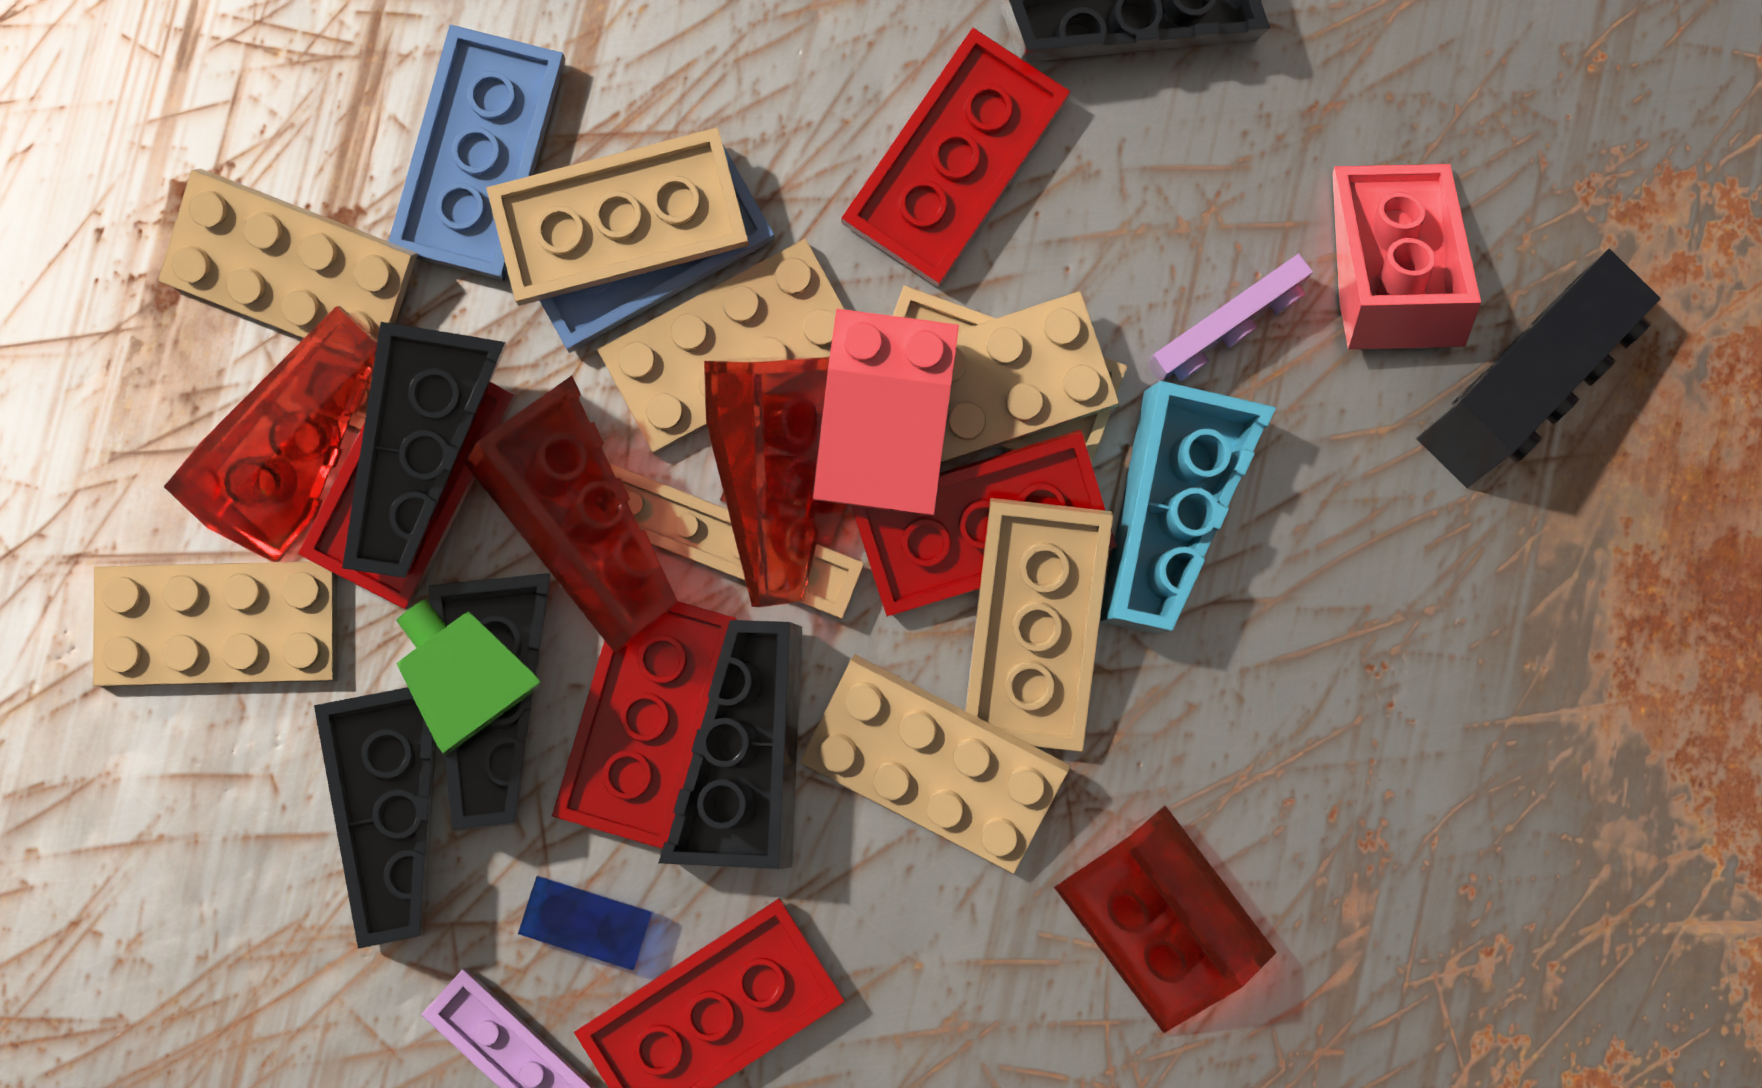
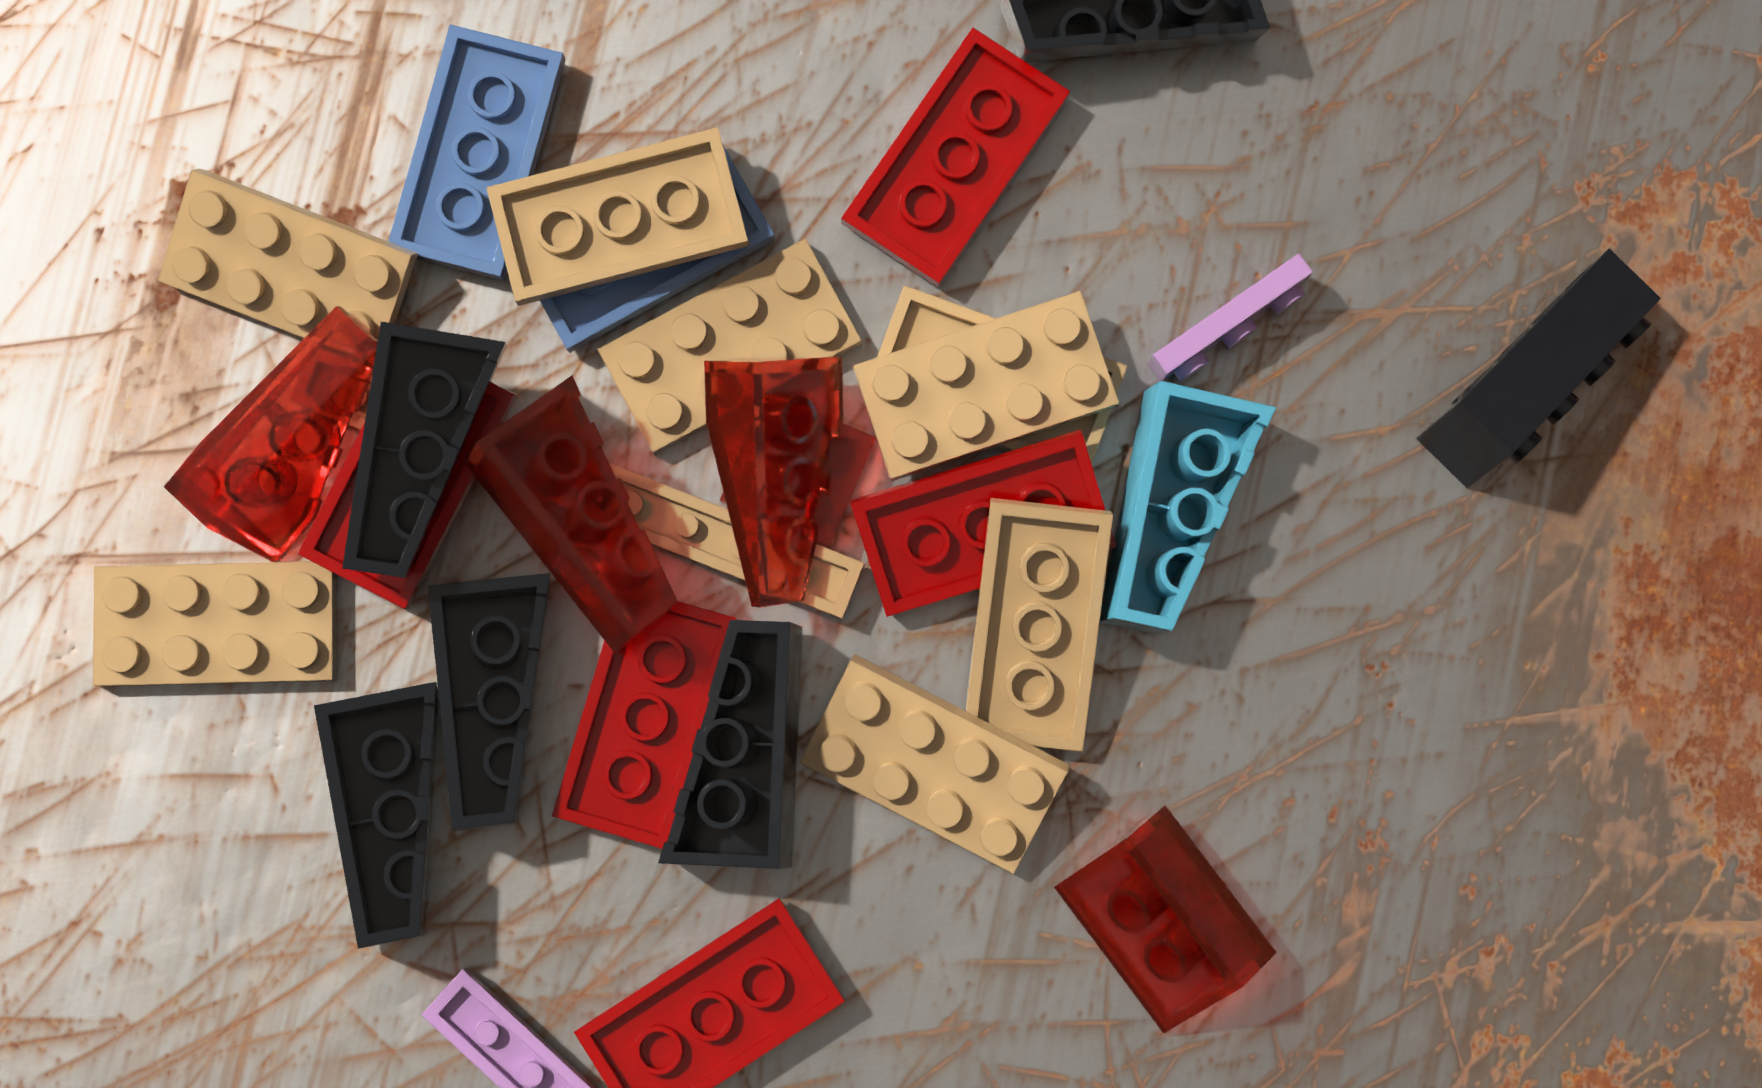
(460, 674): bright green torso -> none
(585, 922): clear blue plate -> none
(885, 412): coral slope -> none
(1402, 257): coral slope -> none

